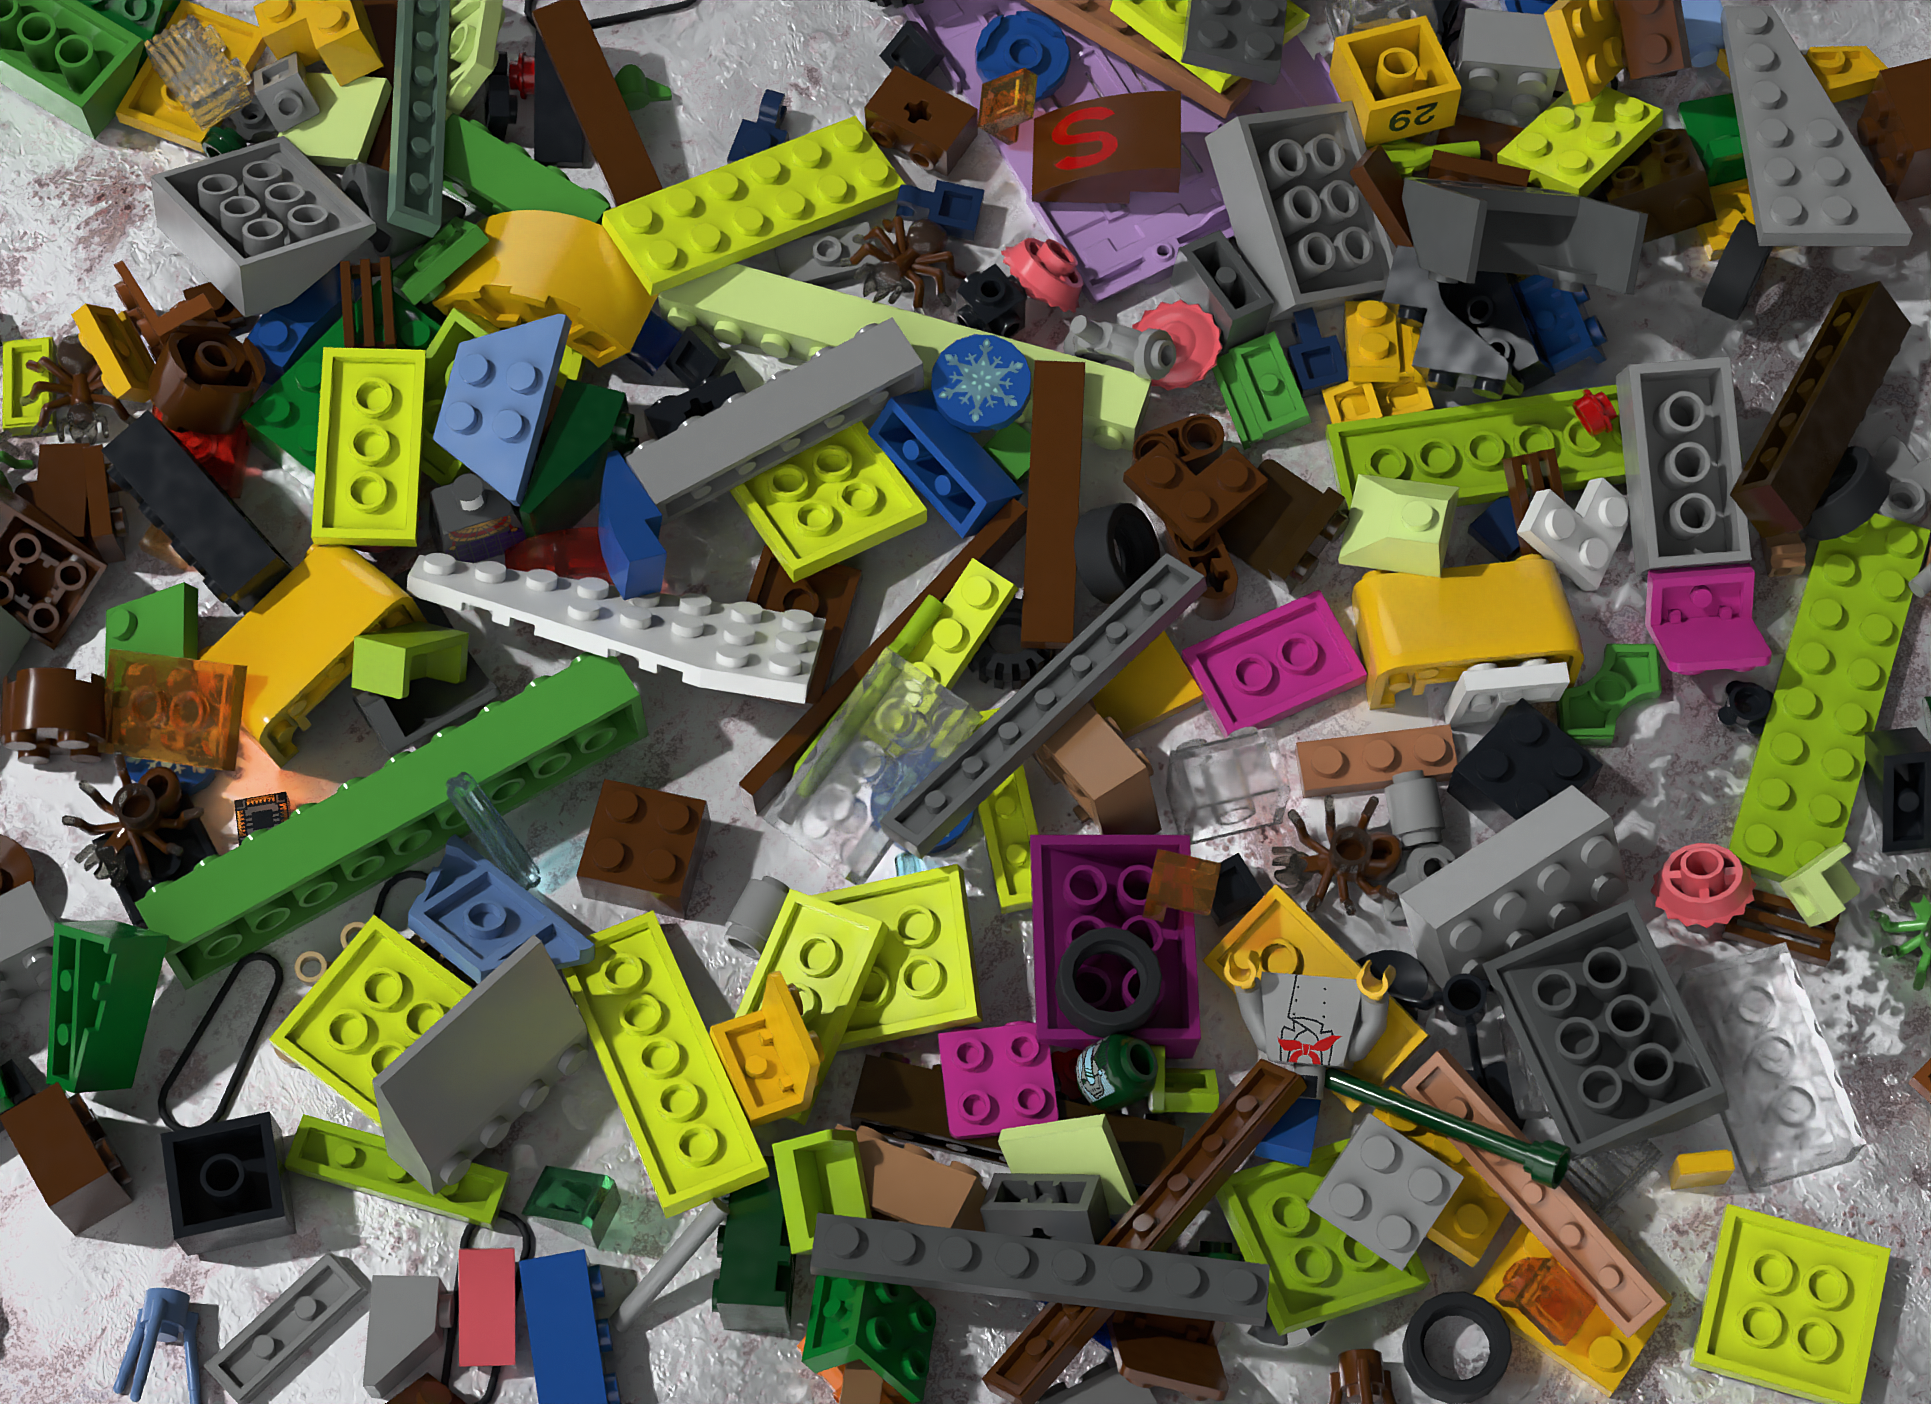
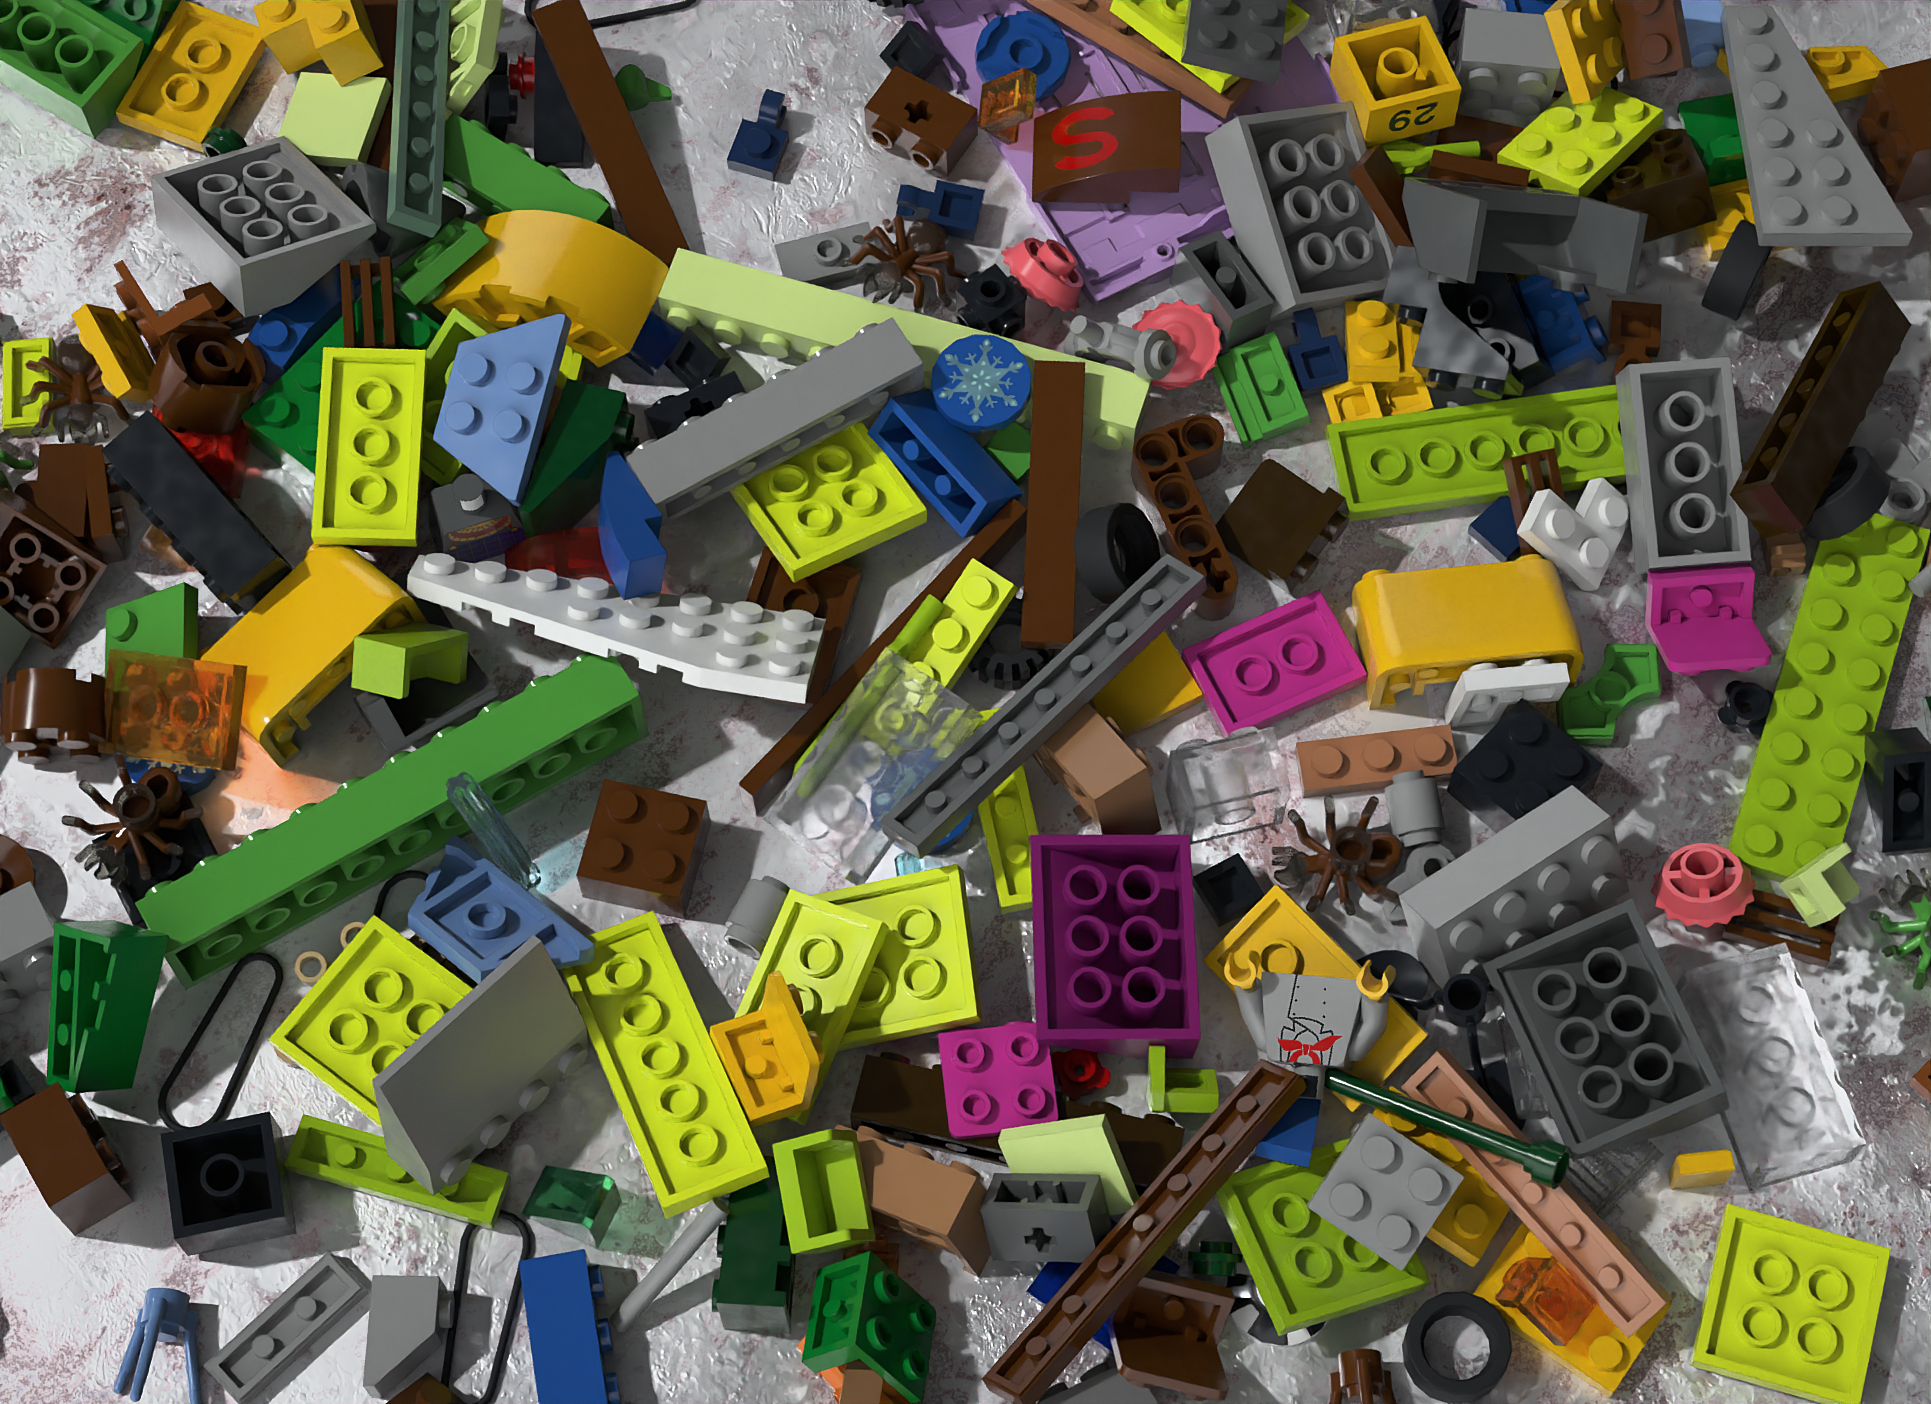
(198, 71): clear brick -> none
(253, 130): dark grey plate -> none
(261, 813): tile -> none
(285, 93): light grey bracket -> none
(486, 1306): coral slope -> none
(752, 205): neon yellow plate -> none
(1040, 1269): dark grey plate -> none
(1116, 1072): dark green head -> none
(1117, 943): black tyre -> none
(1181, 884): clear orange panel -> none
(1192, 503): reddish brown plate -> none
(1399, 525): yellowish green slope -> none
(1595, 412): red plate -> none
(1633, 333): none -> reddish brown plate

